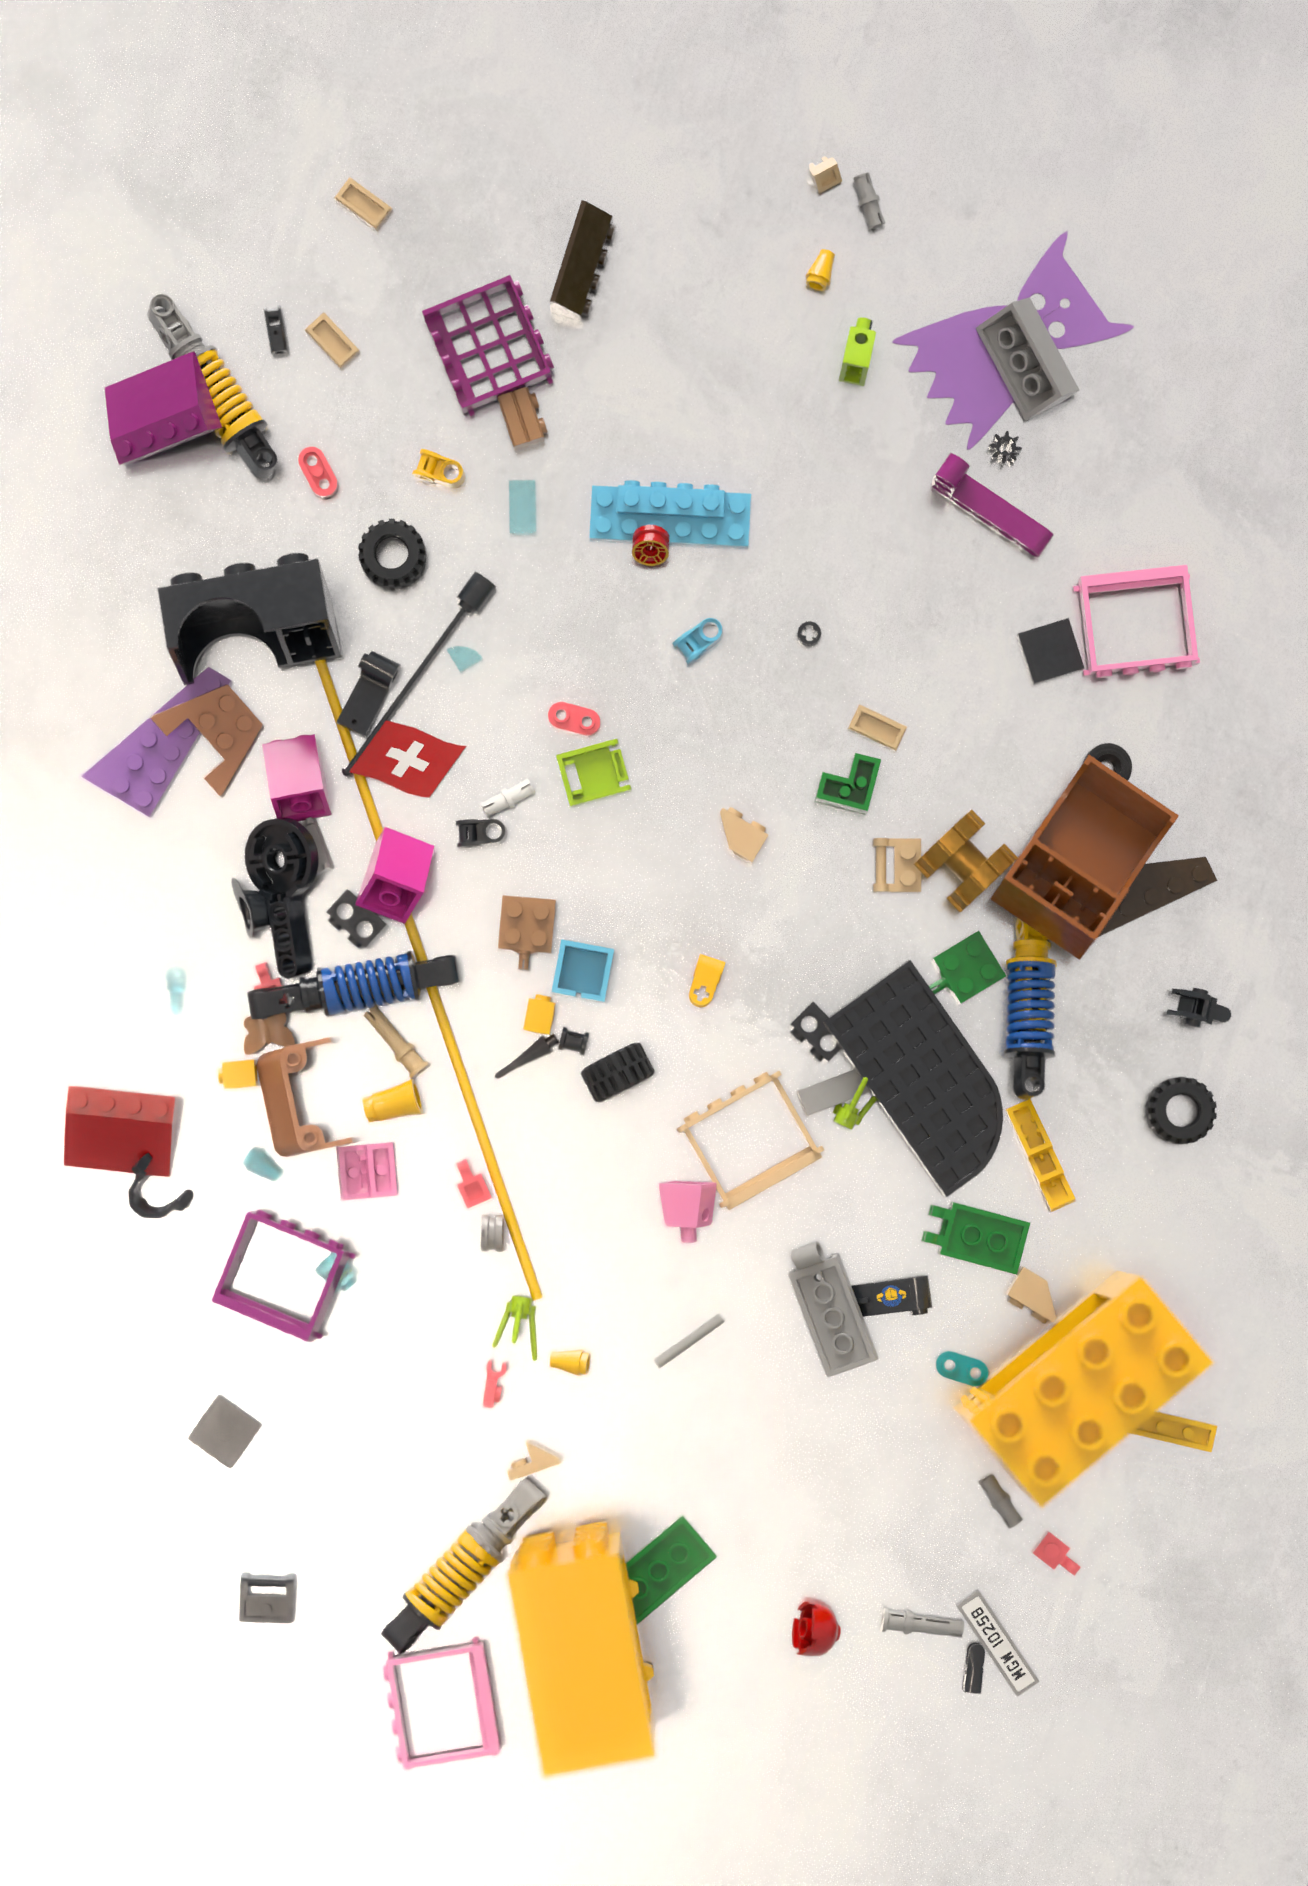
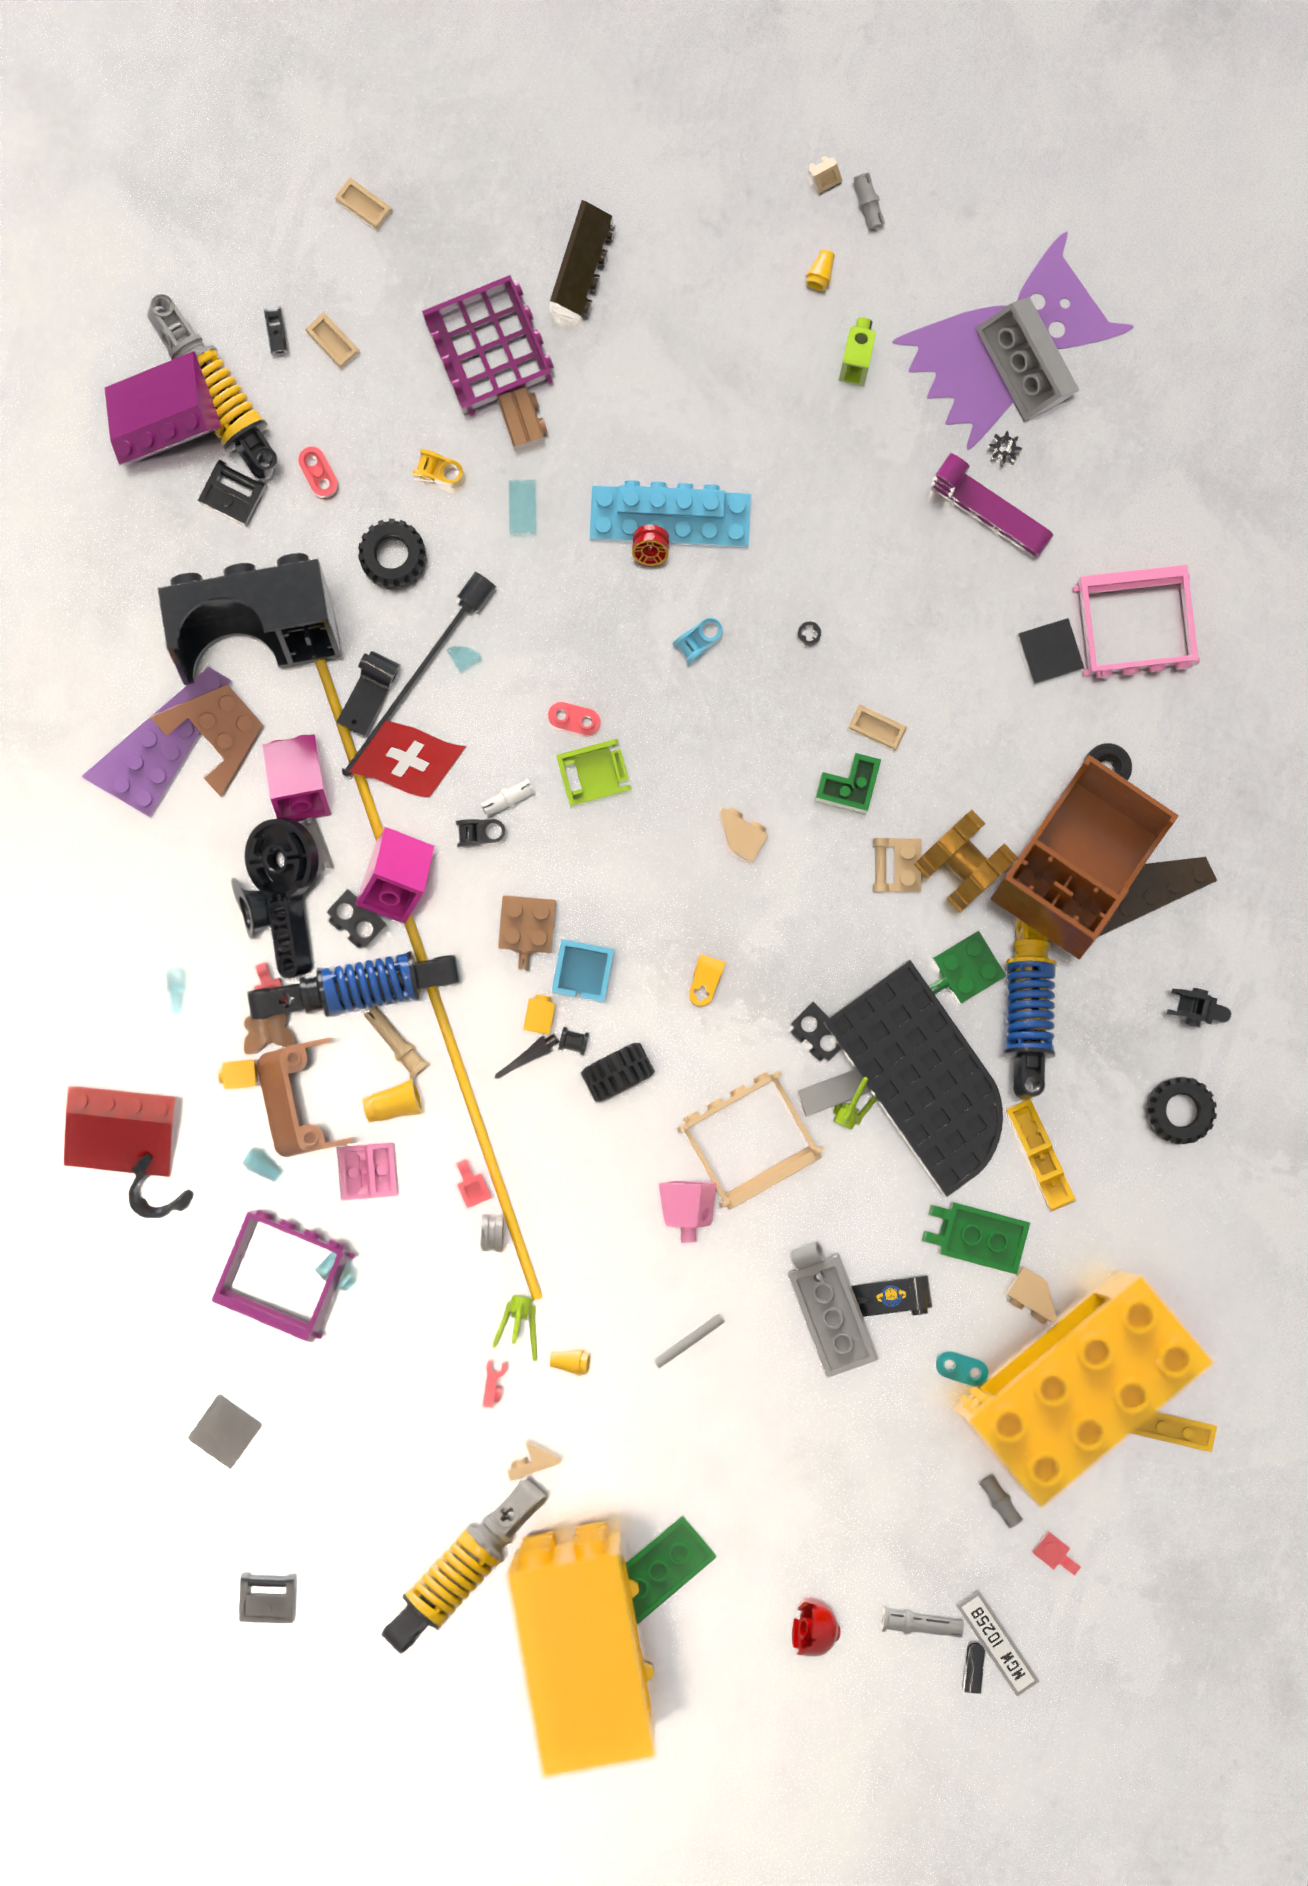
(228, 500): none -> black plate
(483, 1698): bright pink window -> none

